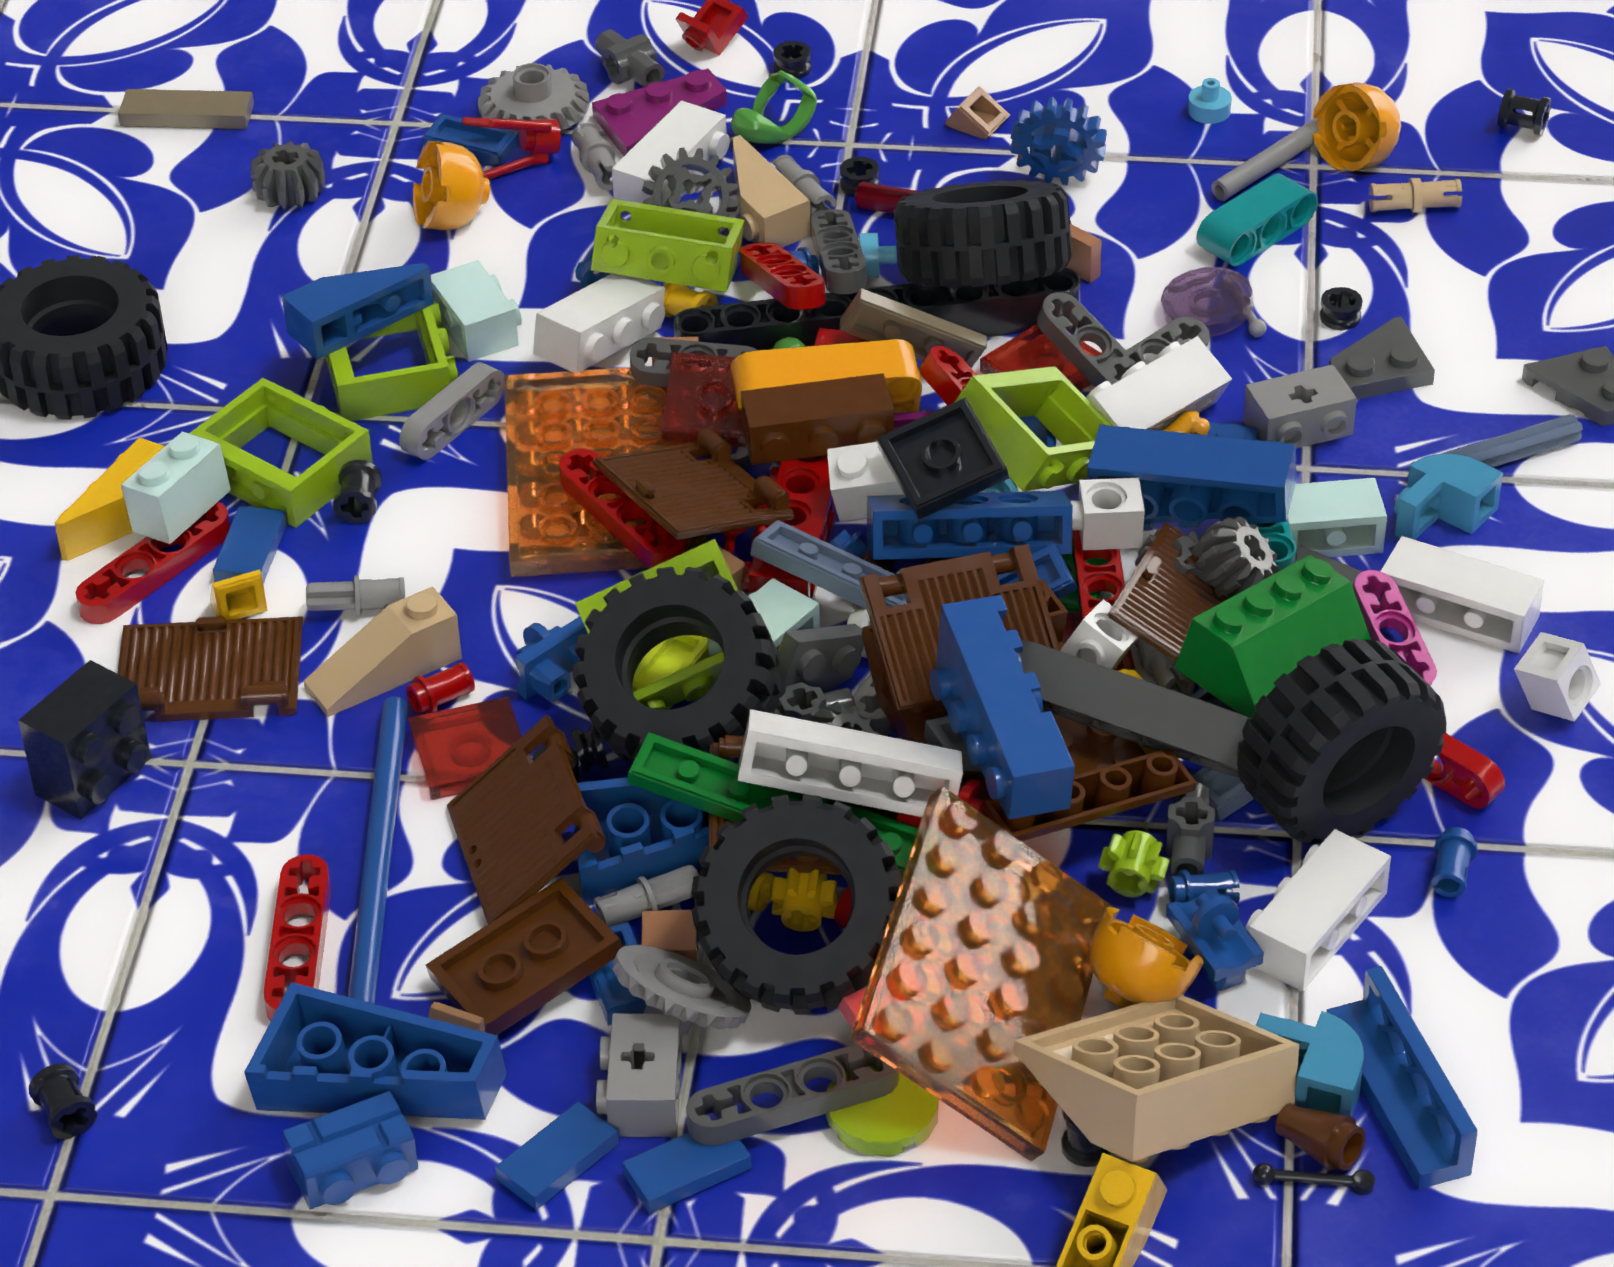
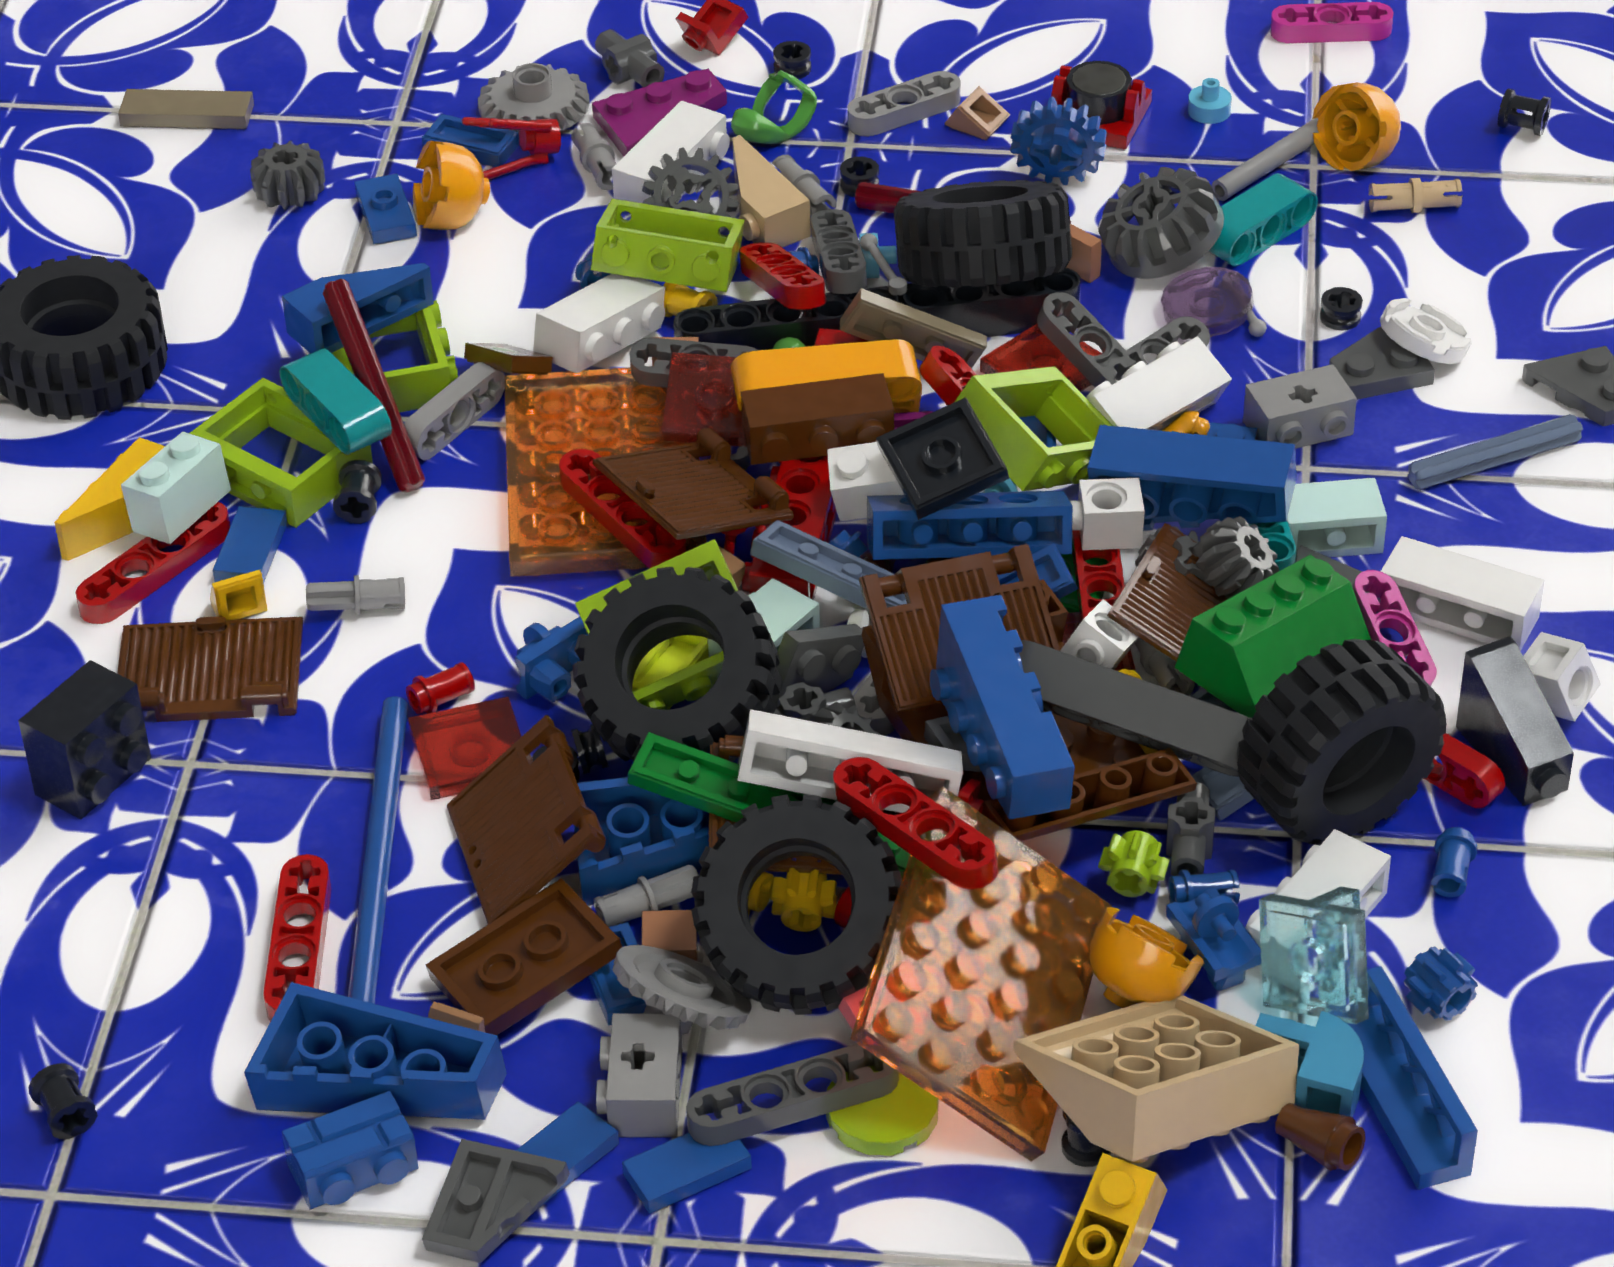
(335, 401): none -> teal beam
(370, 373): none -> dark red axle
(385, 209): none -> blue plate
(389, 651): tan slope -> none
(476, 310): light aqua brick -> none
(488, 1198): none -> dark grey wing
(509, 358): none -> reddish brown tile
(881, 113): none -> light grey beam
(896, 284): none -> light grey hinge
(922, 816): none -> red beam
(1109, 94): none -> piece
(1166, 235): none -> dark grey gear
(1315, 954): none -> clear light blue bracket
(1353, 22): none -> dark pink beam
(1361, 1182): black hinge -> none
(1425, 331): none -> white tile
(1440, 983): none -> blue gear
(1448, 489): dark azure brick -> none
(1512, 722): none -> black slope

